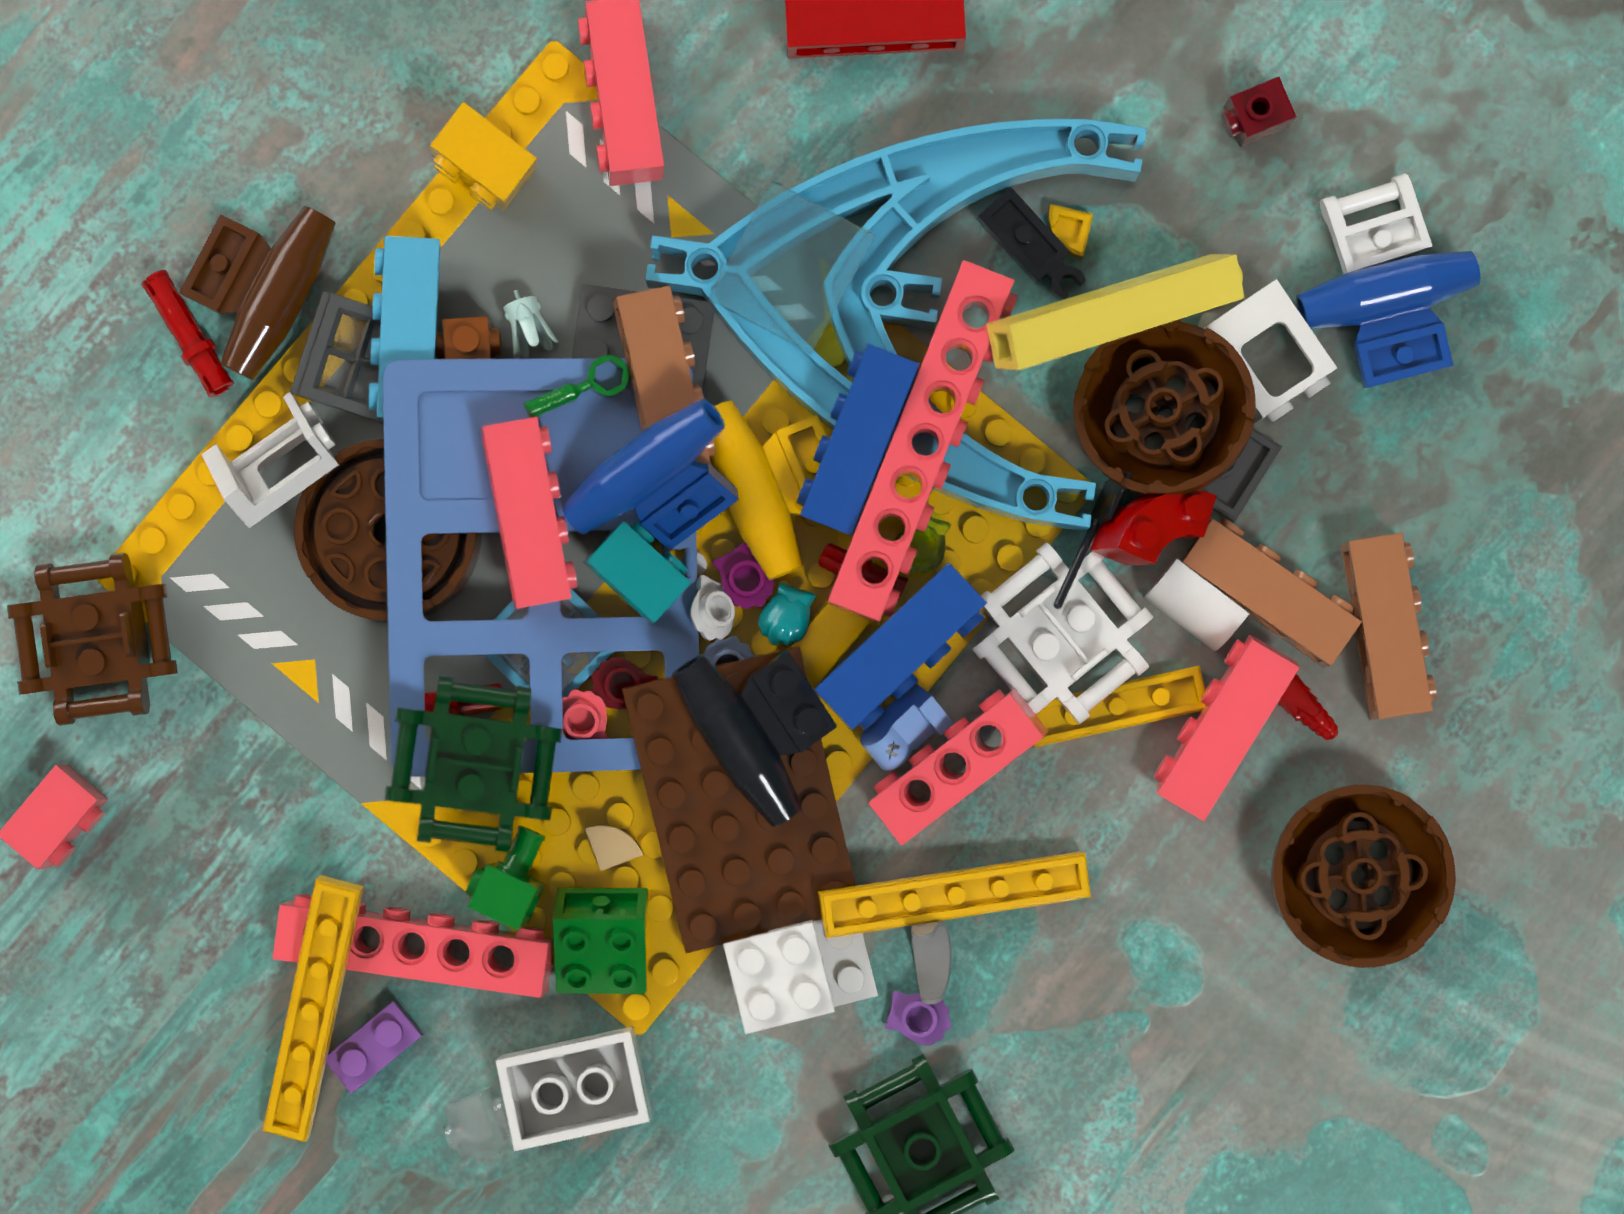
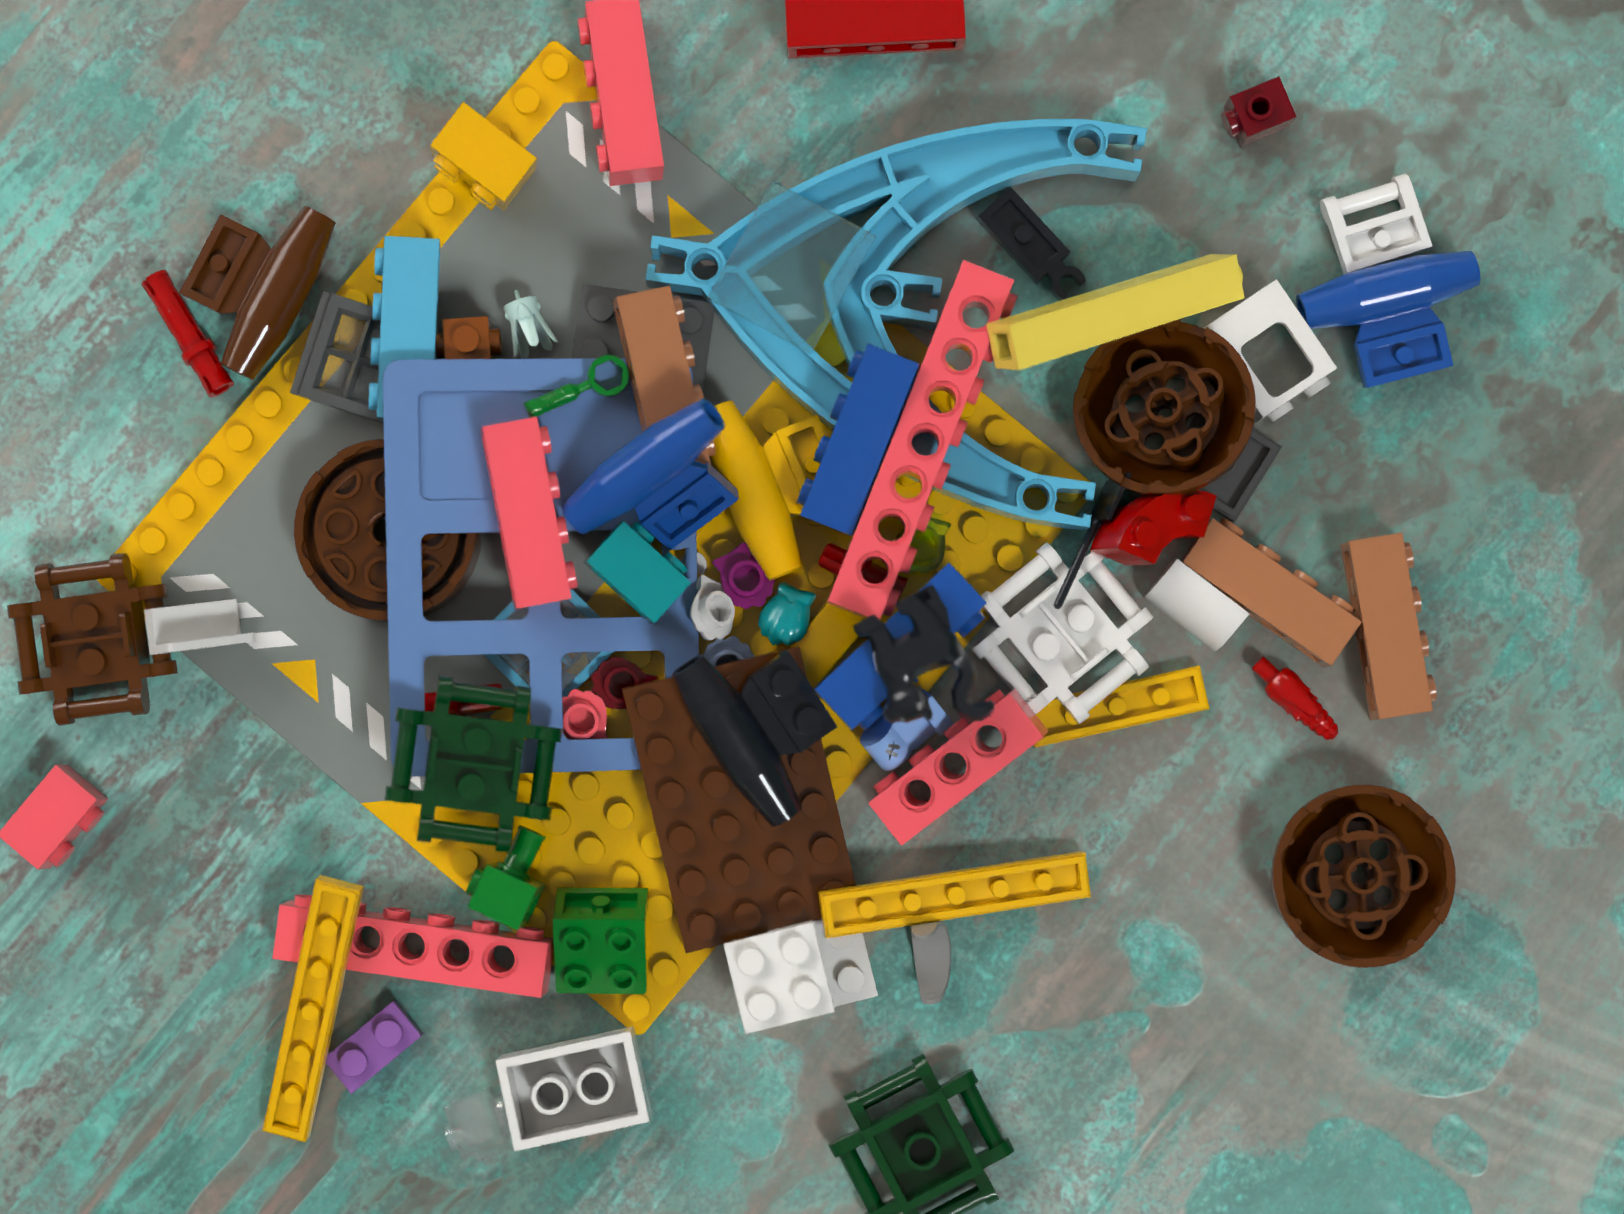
(194, 627): none -> white panel
(242, 479): white window -> none
(612, 846): tan tile -> none
(917, 1020): medium lavender animal -> none
(918, 652): none -> black animal
(1070, 228): yellow tile -> none
(1226, 726): coral brick -> none

